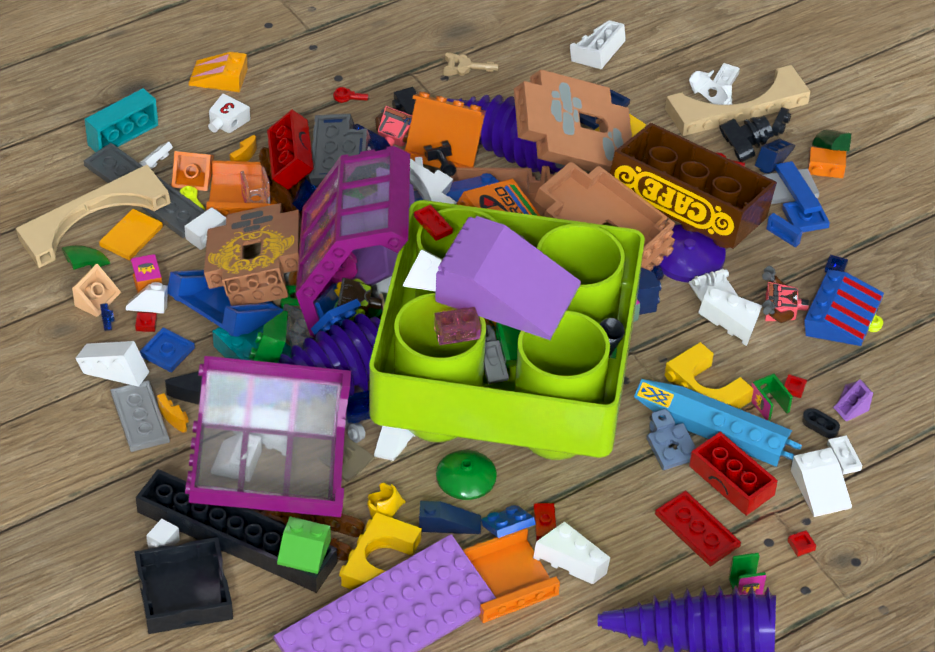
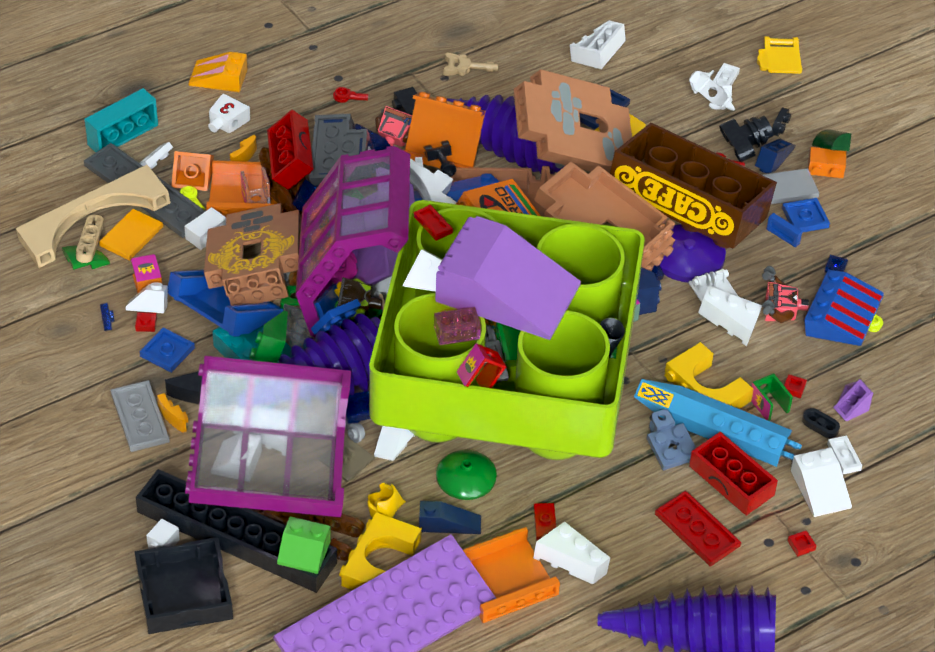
(86, 237): none -> tan beam
(93, 290): light nougat slope -> none
(114, 362): white wedge -> none
(475, 361): none -> red piece
(507, 521): blue plate -> none
(697, 116): tan arch -> none
(744, 574): green piece -> none
(780, 58): none -> yellow piece
(798, 187): blue tile -> none

